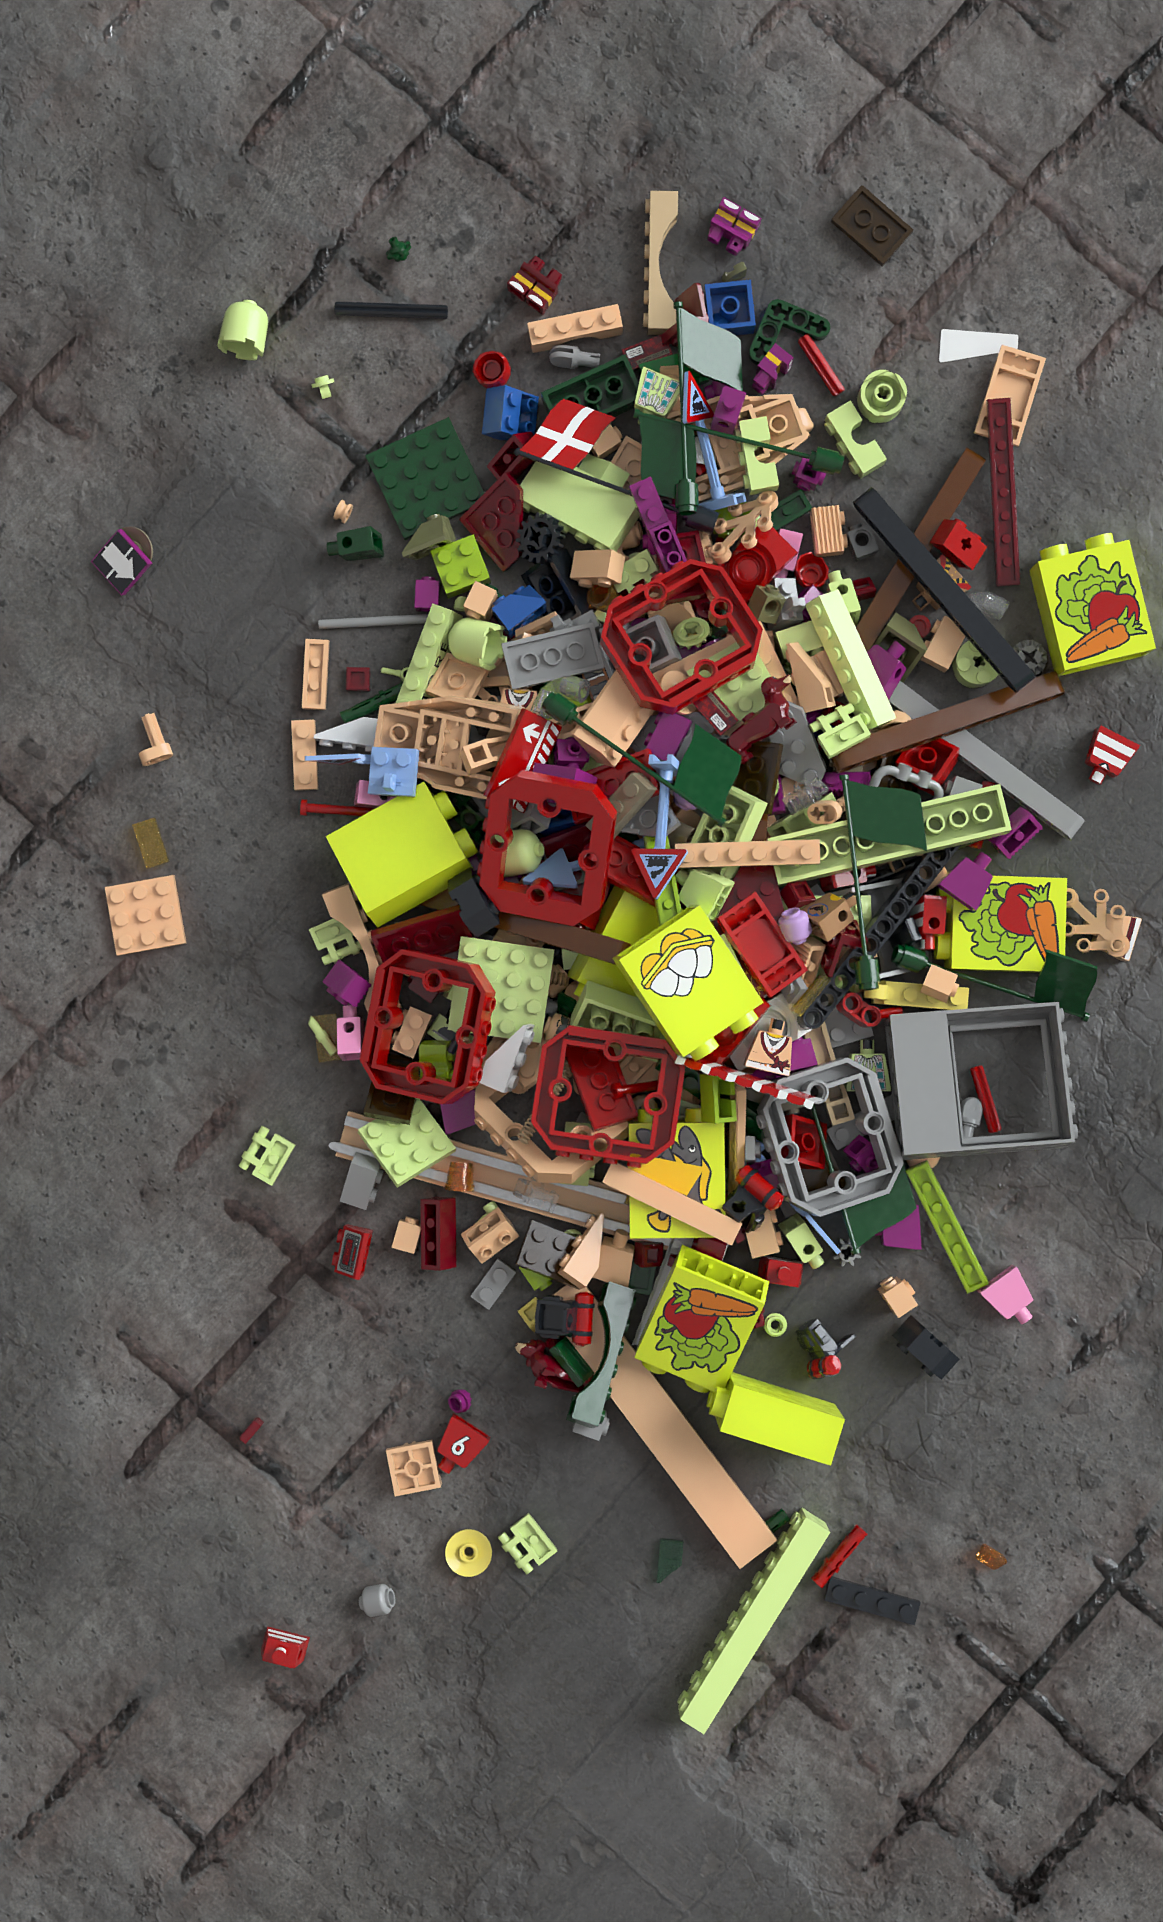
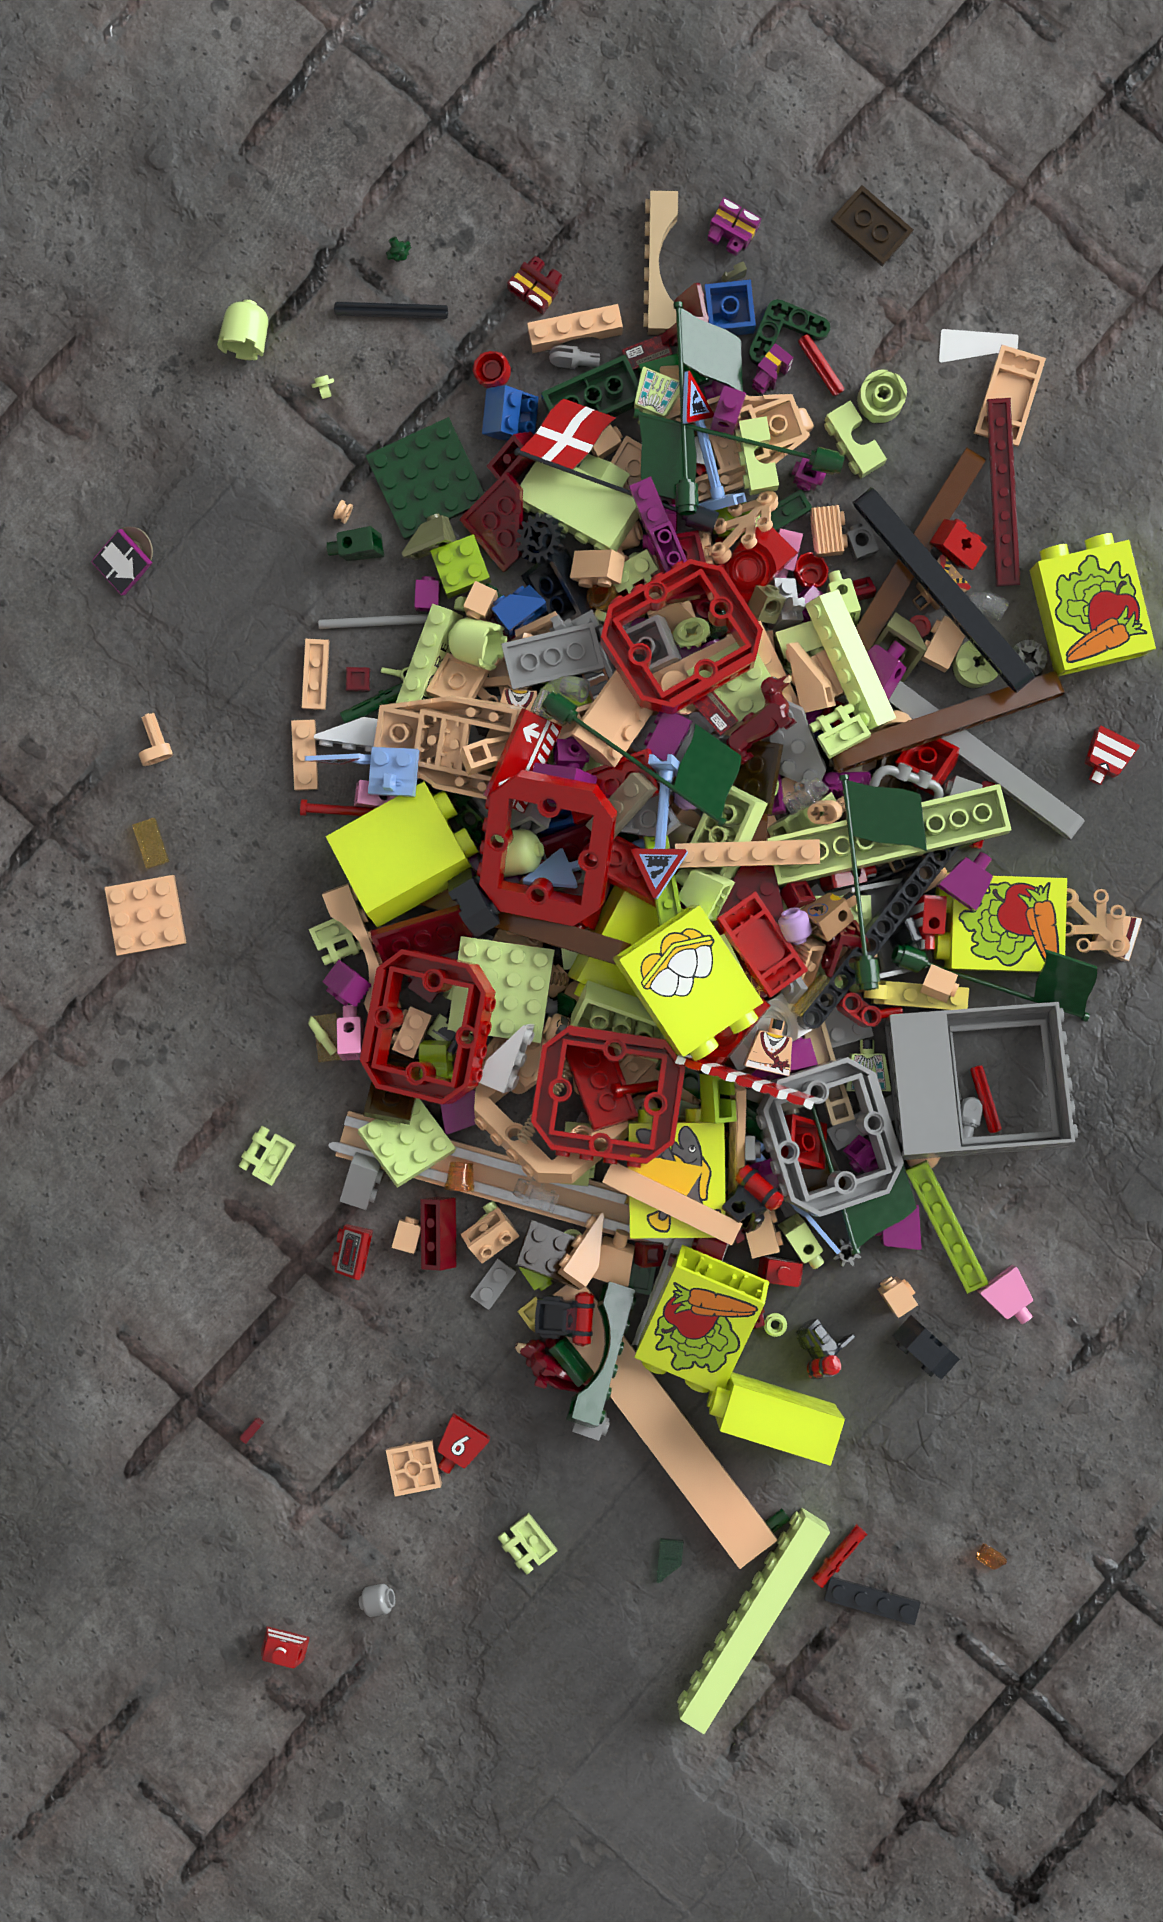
(460, 1401): magenta plate -> none
(466, 1564): light yellow dish -> none
(1023, 828): magenta brick -> none

